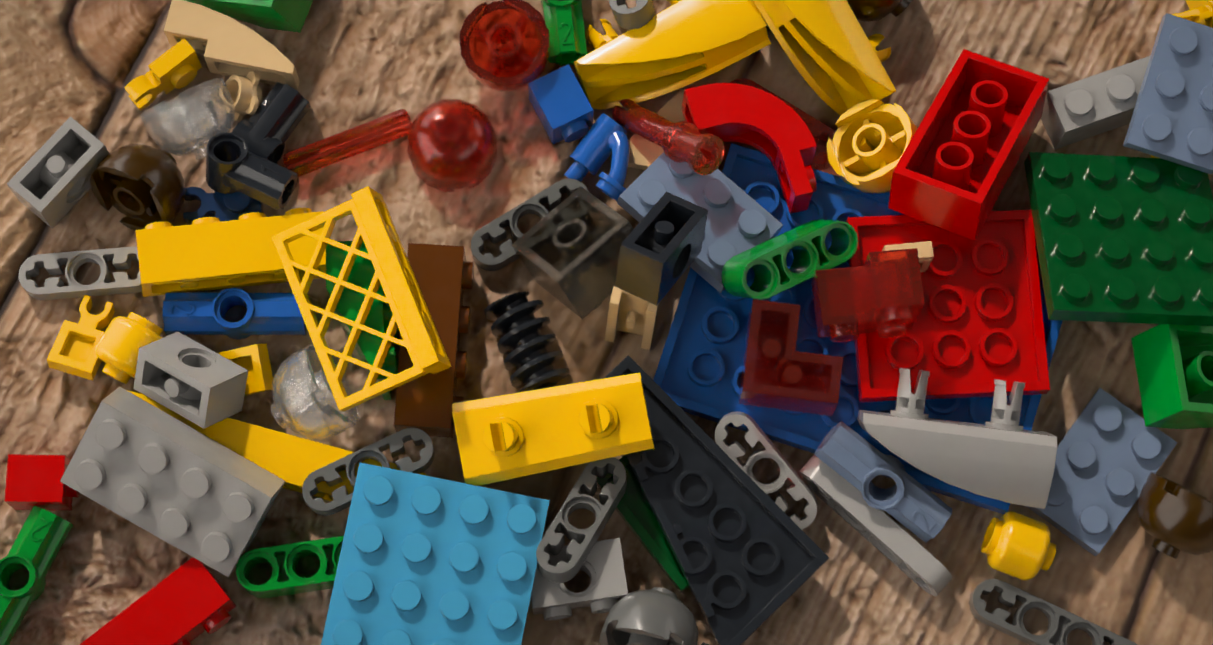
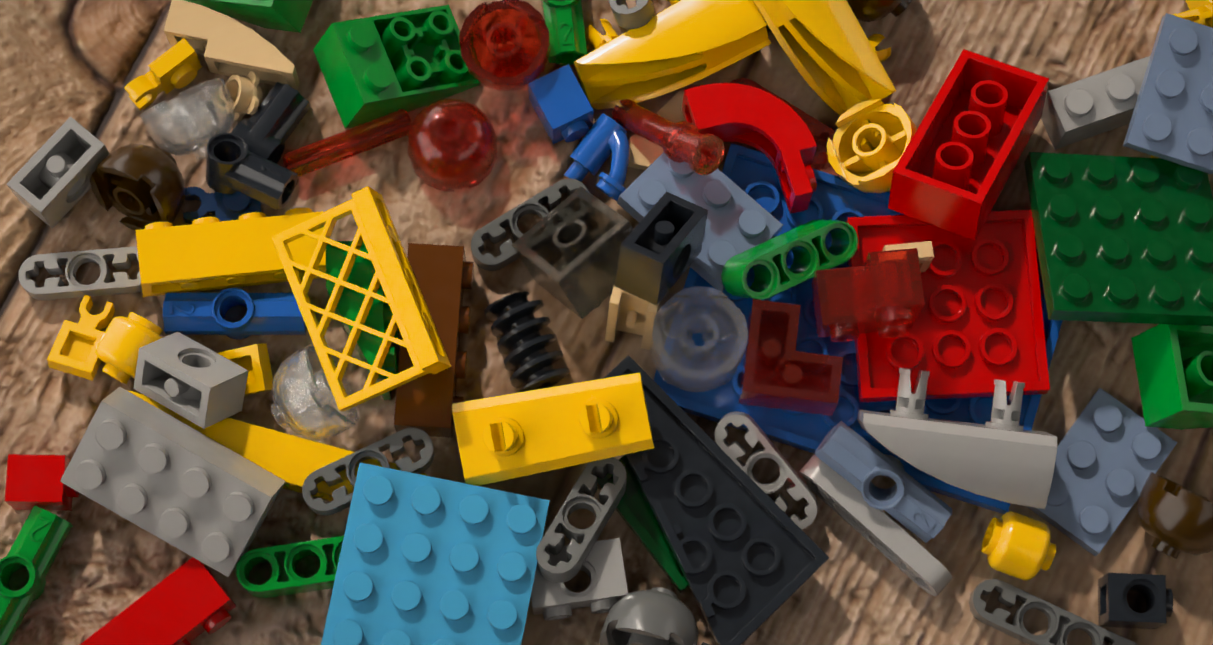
(392, 63): none -> green slope
(722, 329): none -> clear brick
(1113, 605): none -> black brick

